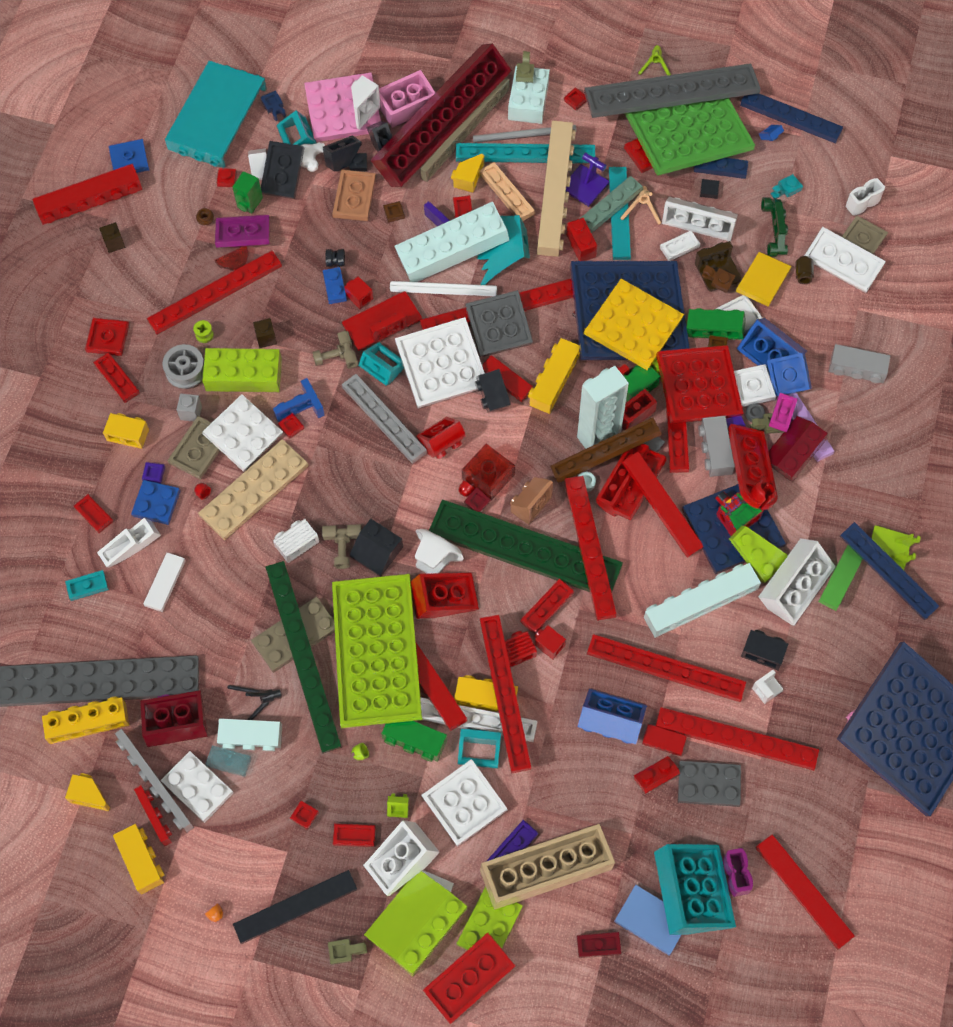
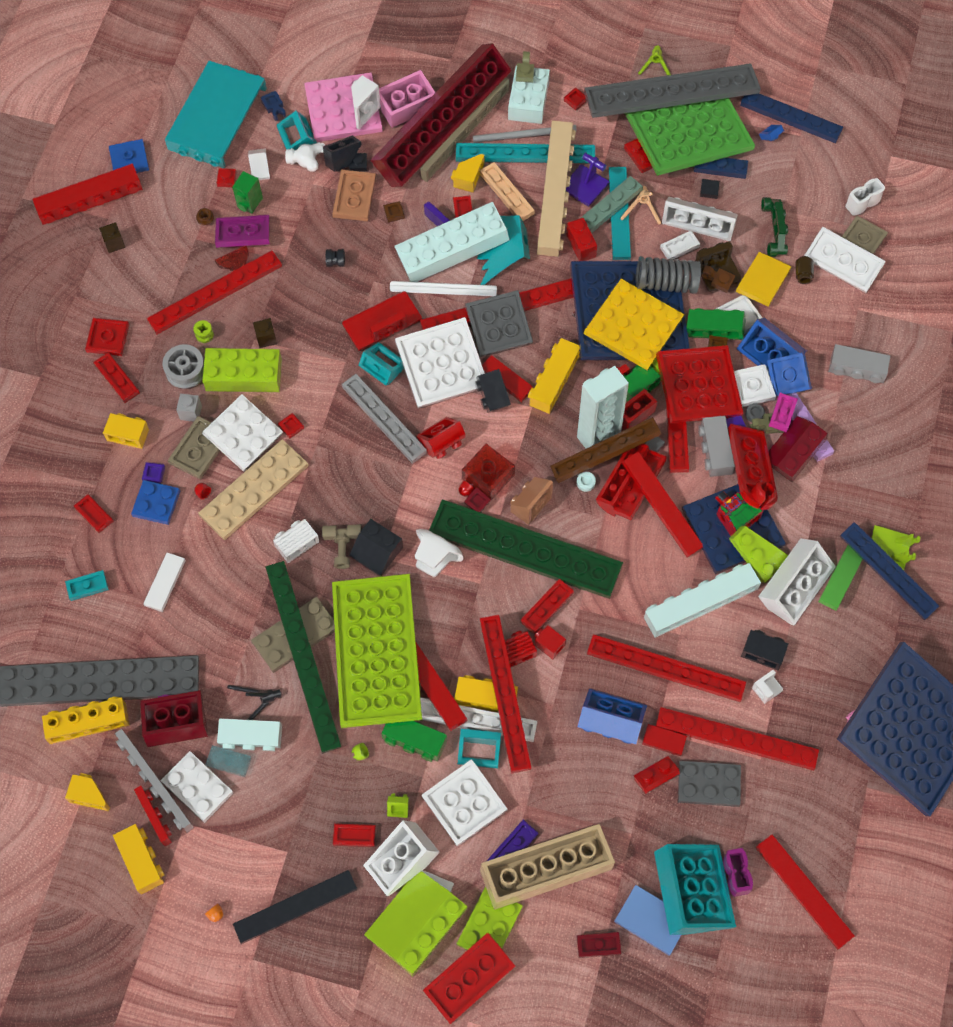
(129, 542): white slope -> none
(282, 169): black plate -> none
(300, 403): blue bracket -> none
(304, 815): red plate -> none
(334, 285): blue plate -> none
(342, 951): olive plate -> none
(344, 351): dark tan bar -> none
(358, 292): red brick -> none
(379, 134): black slope -> none
(443, 594): red slope -> none
(590, 548): red plate -> none
(668, 279): none -> dark grey piece
(787, 186): teal plate -> none

